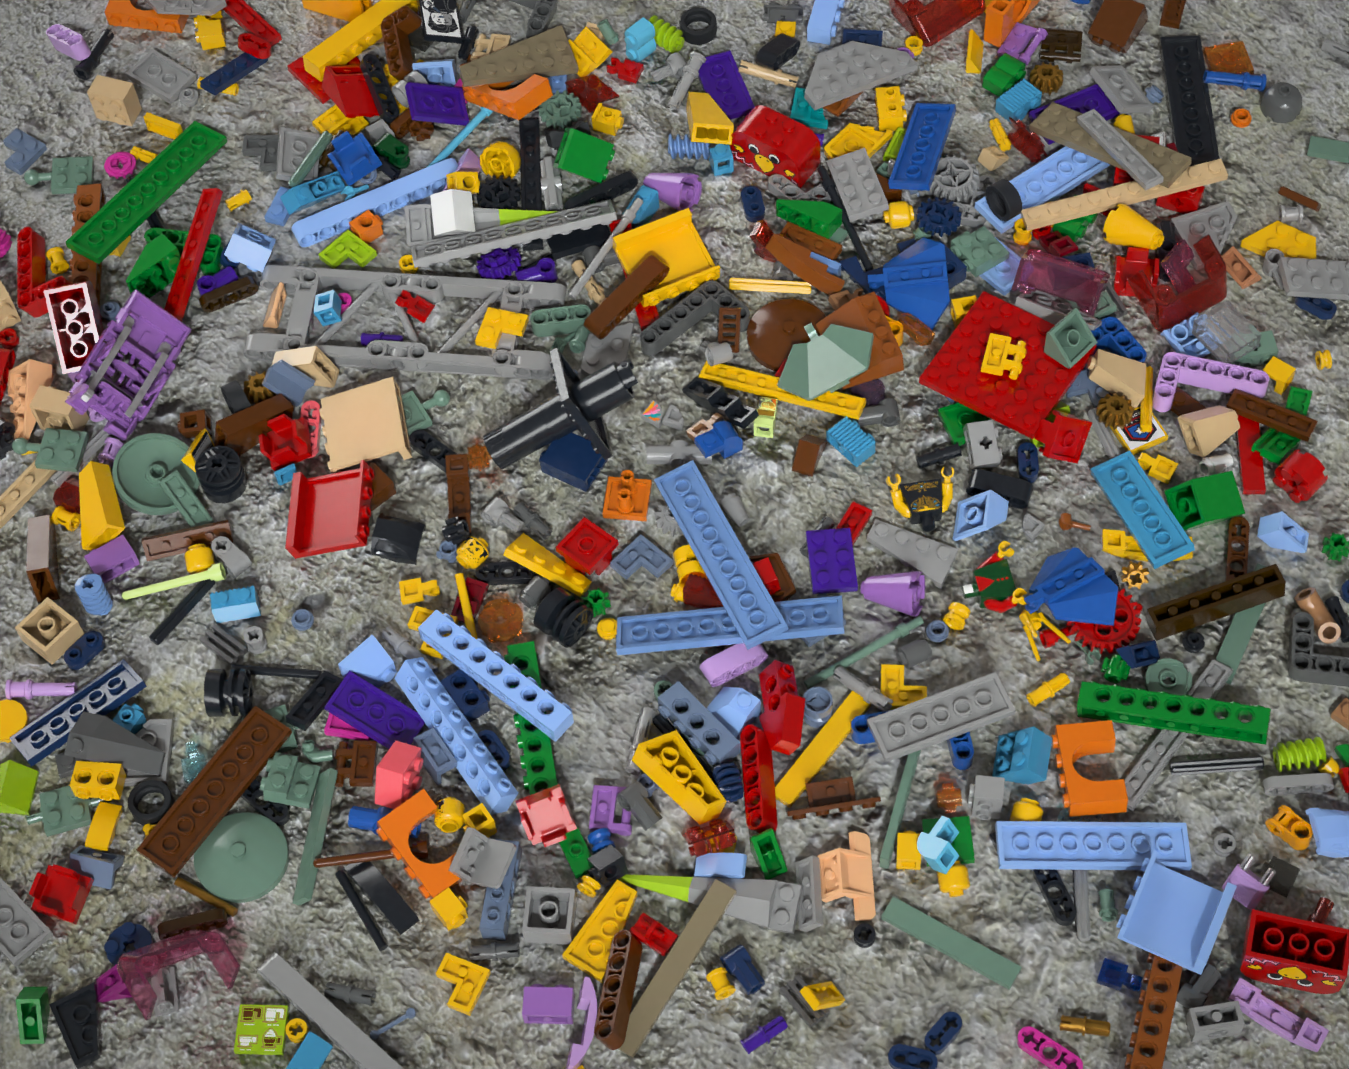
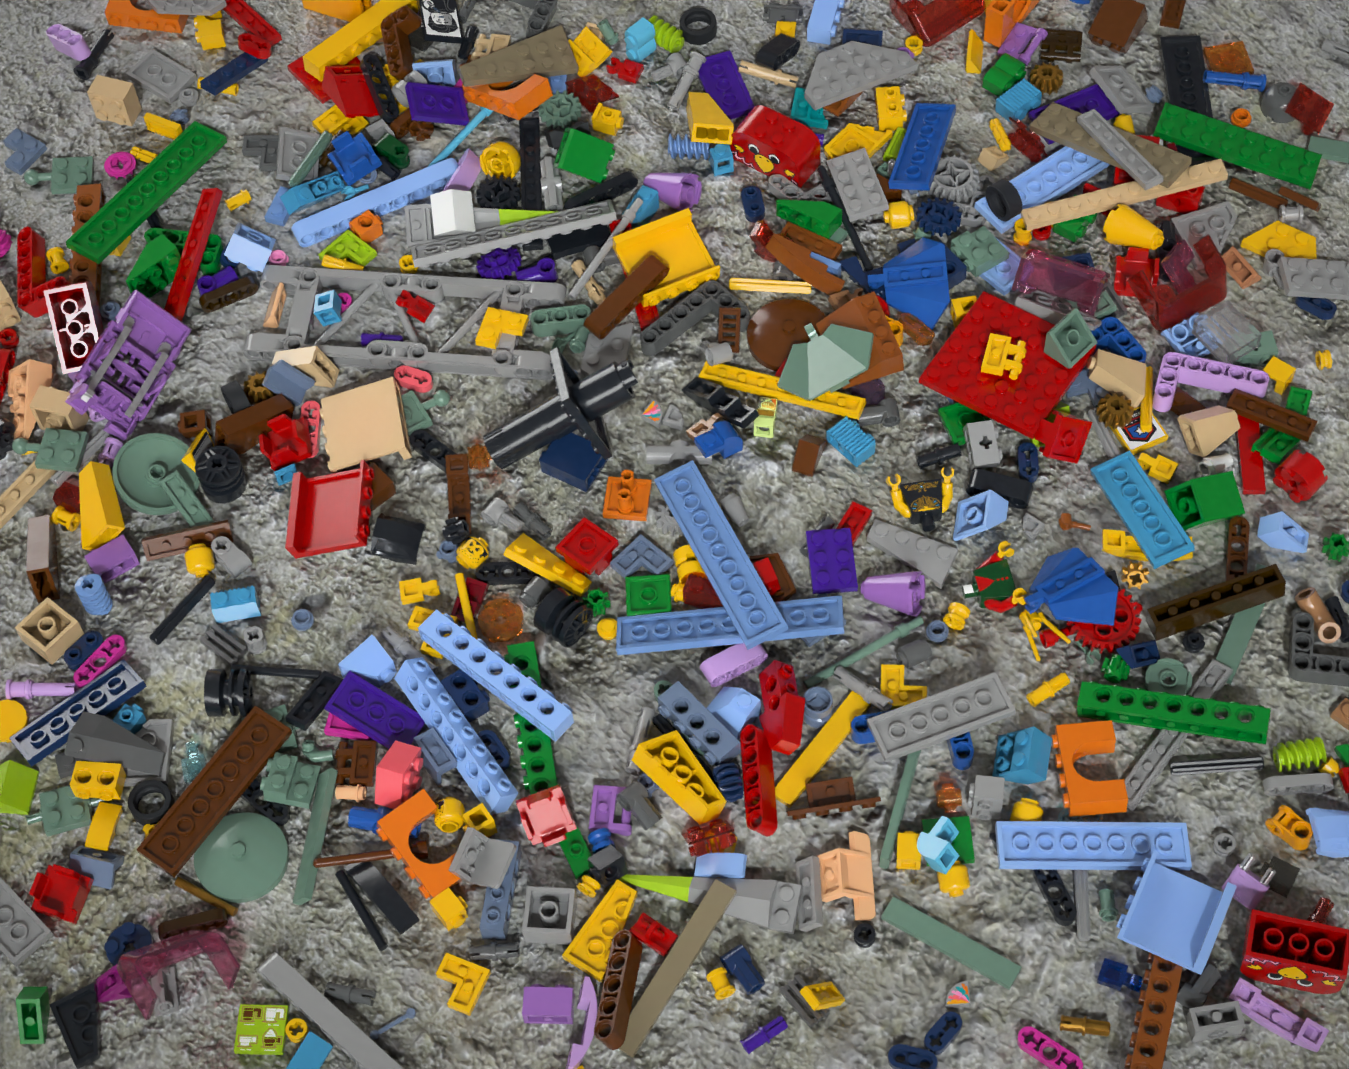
(106, 646): none -> dark pink beam
(180, 116): none -> sand blue plate
(215, 572): yellowish green piece -> none
(278, 255): none -> bright pink plate
(336, 263): none -> yellow axle
(351, 792): none -> light nougat pin
(412, 380): none -> coral beam
(455, 181): yellow brick -> none
(648, 594): none -> green plate
(767, 854): green slope -> none
(958, 996): none -> tile
(1057, 244): dark red slope -> none
(1237, 145): none -> green plate
(1257, 193): none -> reddish brown axle
(1309, 109): none -> clear red hinge

